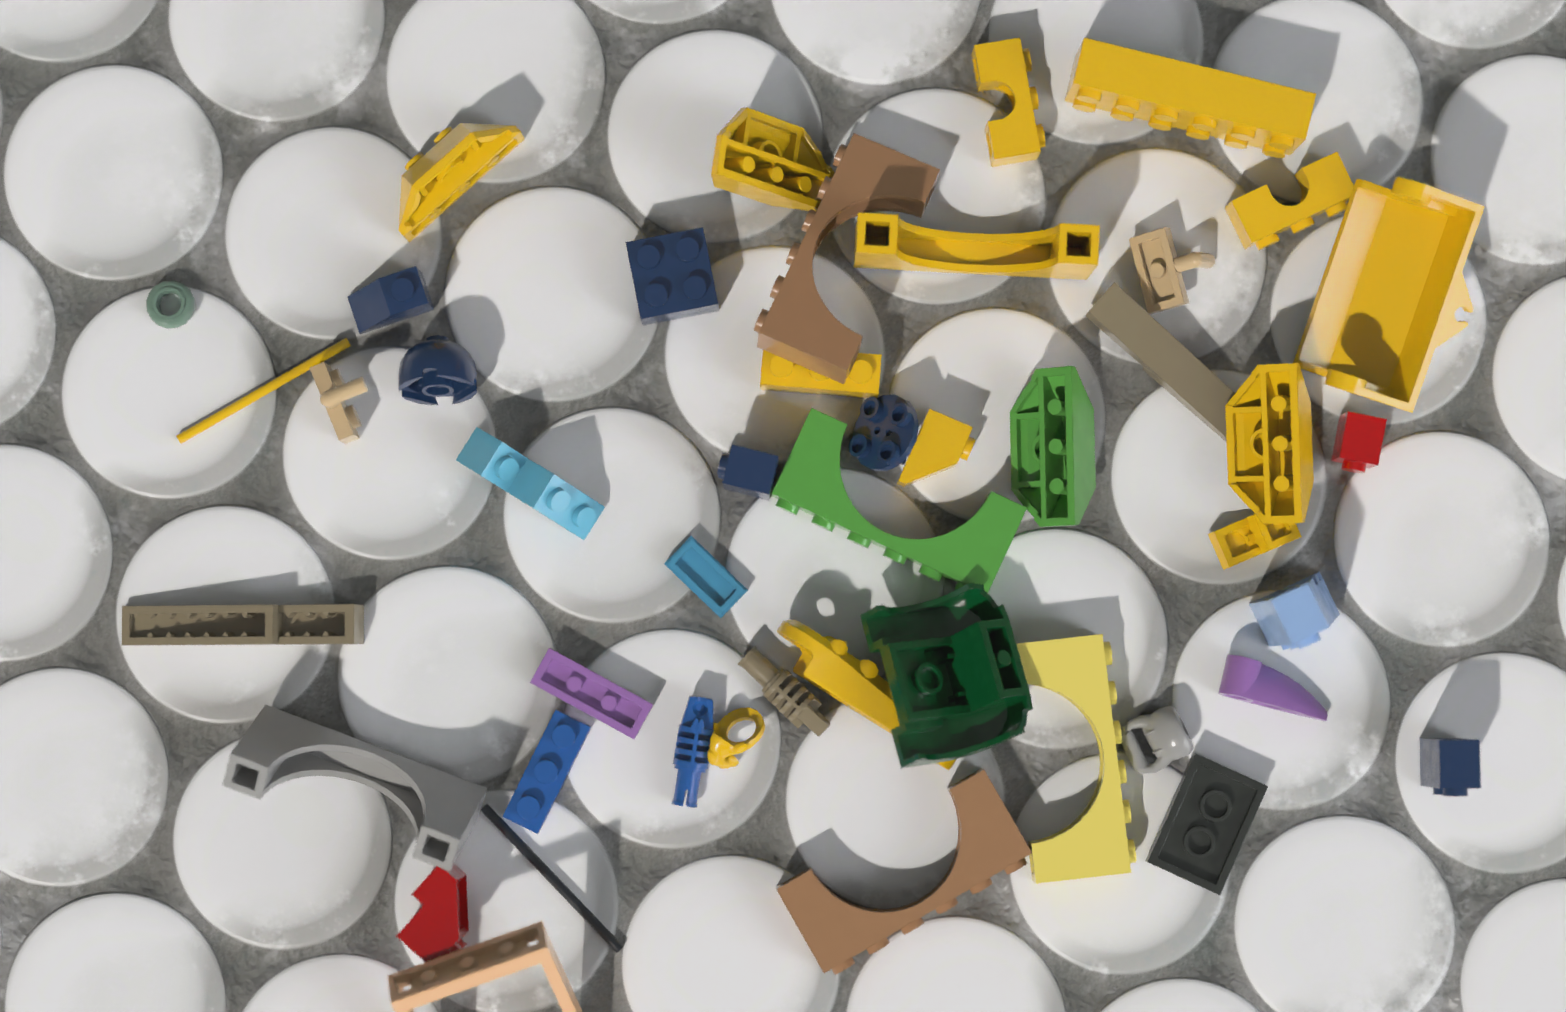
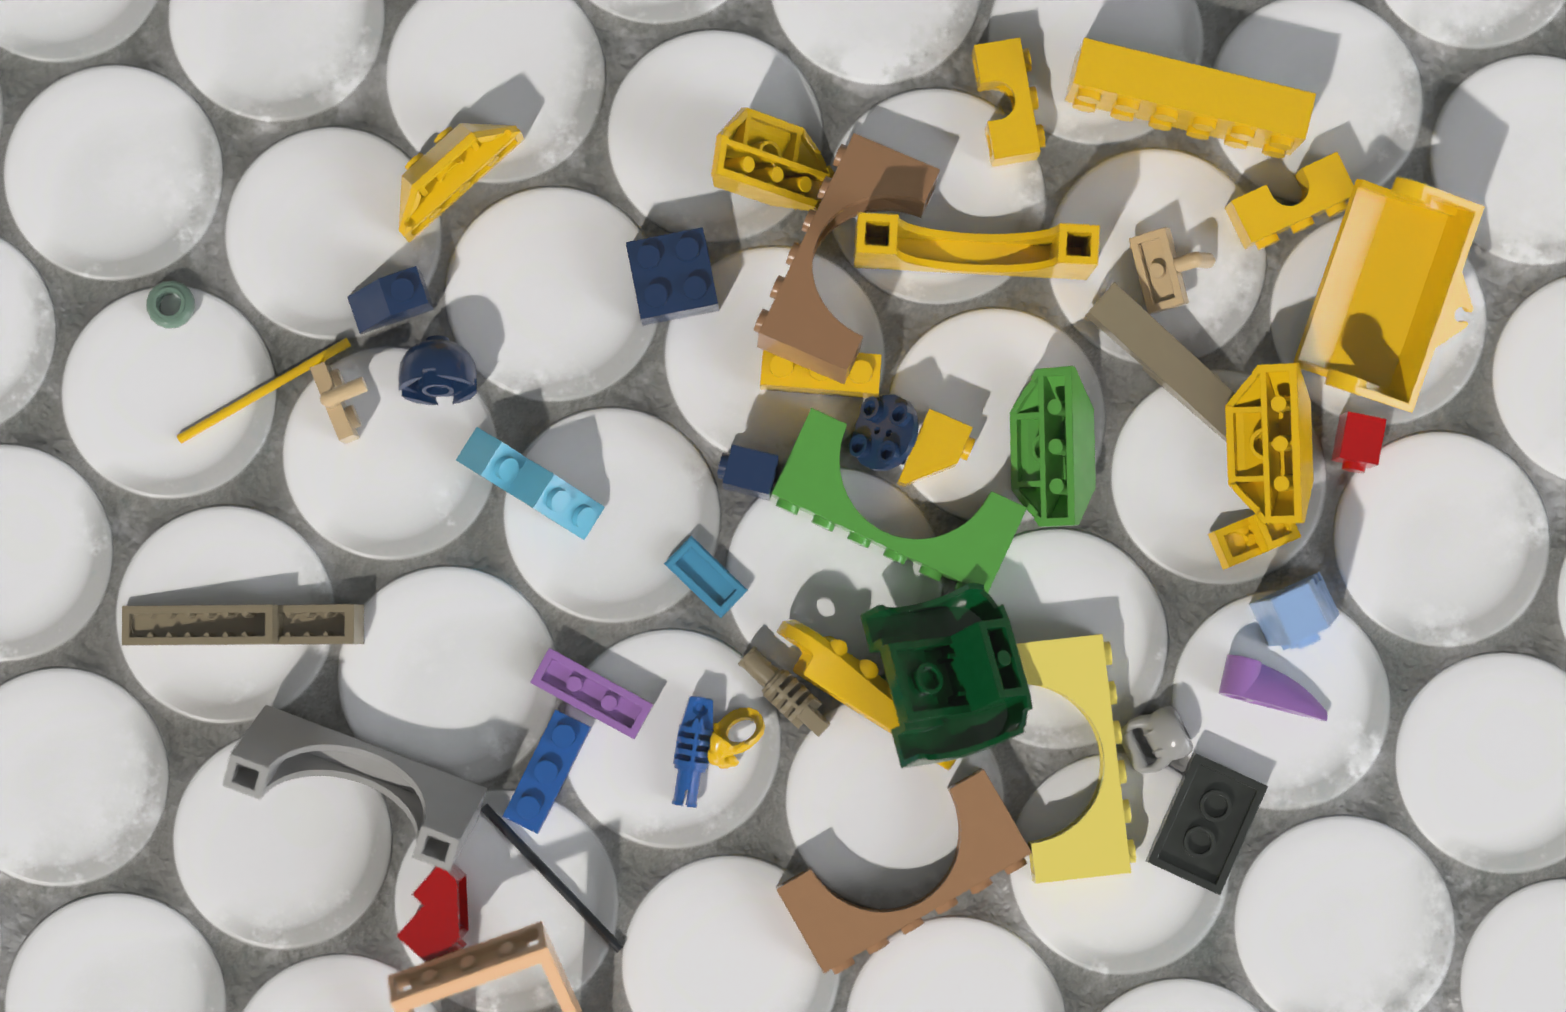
(1450, 765): dark blue brick -> none

